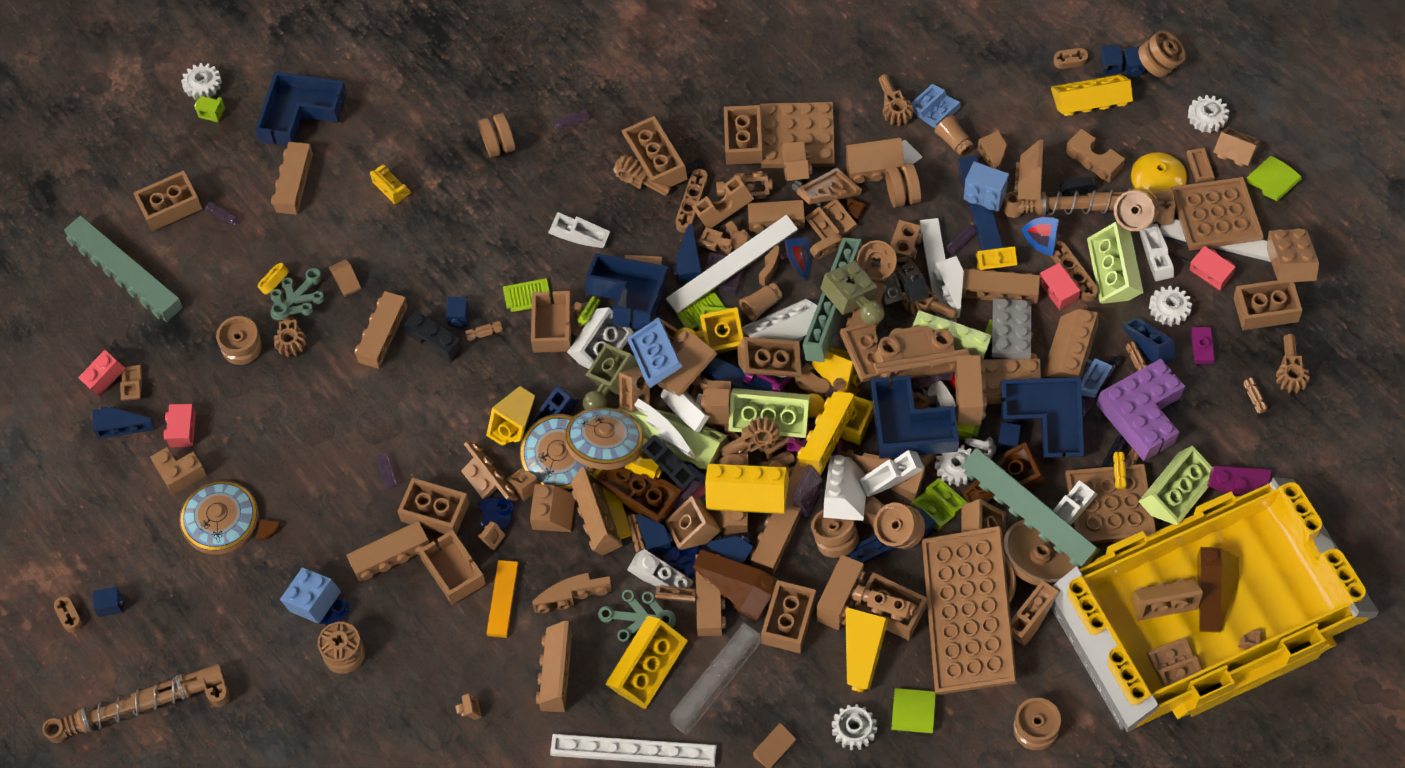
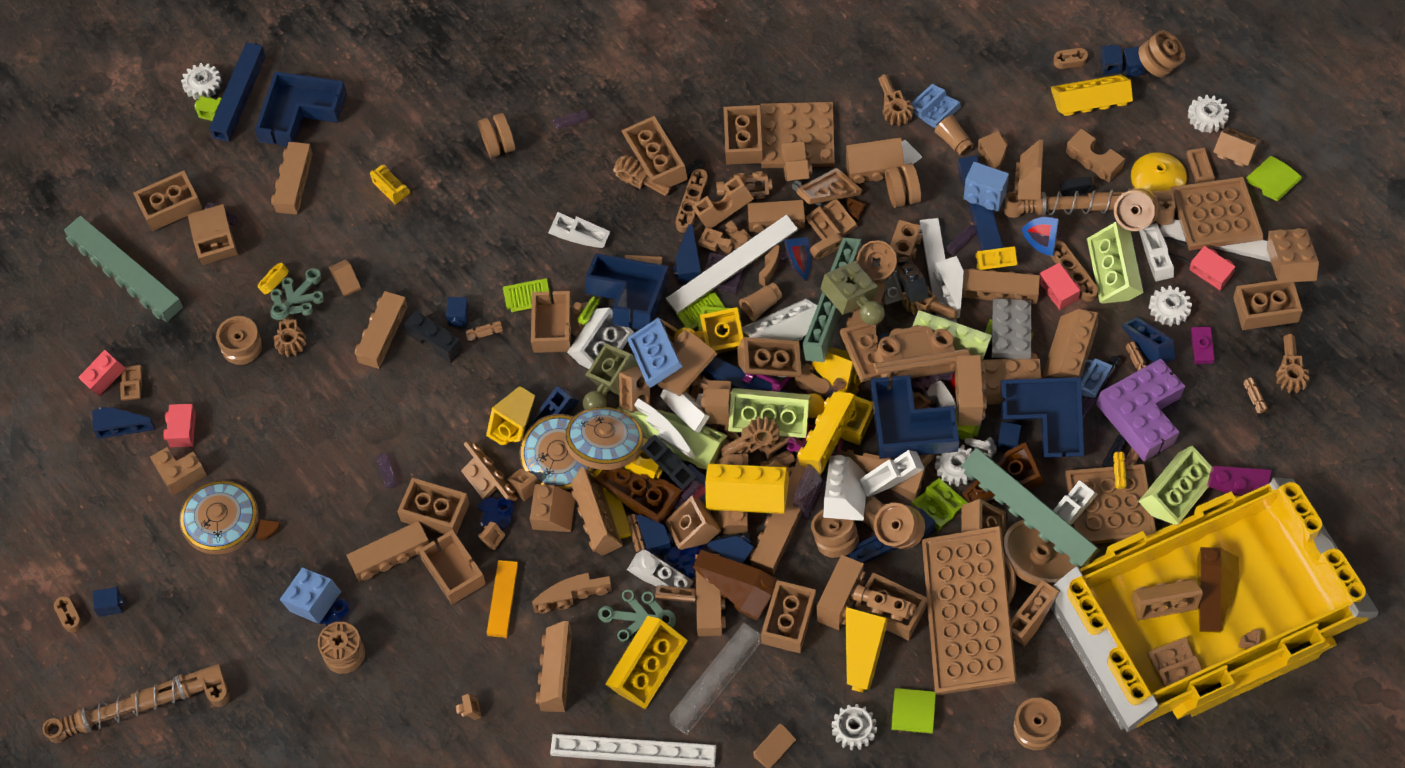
(212, 234): none -> medium nougat slope
(237, 92): none -> dark blue brick

